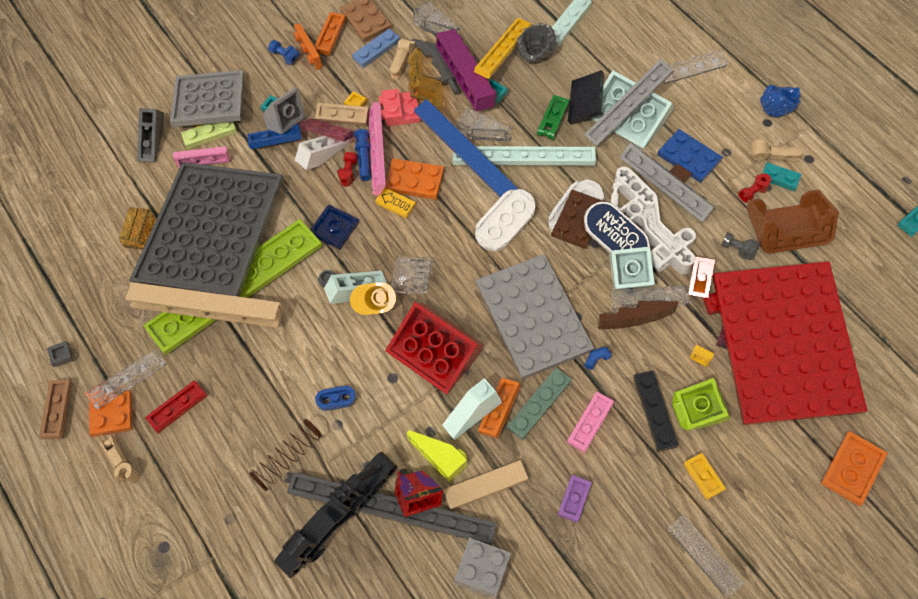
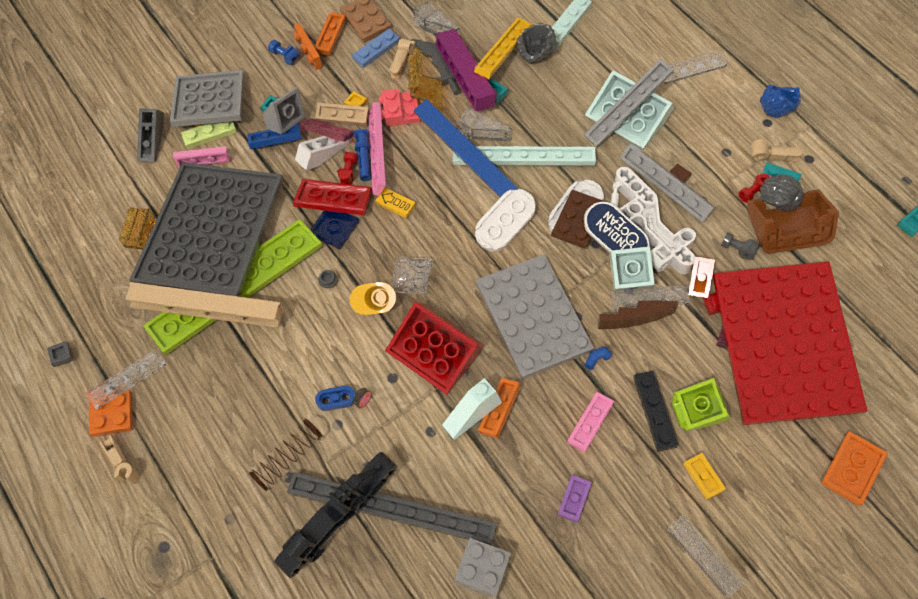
(55, 409): medium nougat plate -> none
(176, 406): red tile -> none
(333, 197): none -> red tile
(341, 285): light aqua slope -> none
(362, 397): none -> clear smoke tile
(414, 178): orange plate -> none
(416, 492): red torso -> none
(442, 456): neon yellow slope -> none
(485, 485): tan tile -> none
(539, 404): sand green plate -> none
(553, 117): green plate -> none
(586, 97): black tile -> none
(690, 154): blue plate -> none
(701, 356): yellow tile -> none
(782, 192): none -> dark grey hair

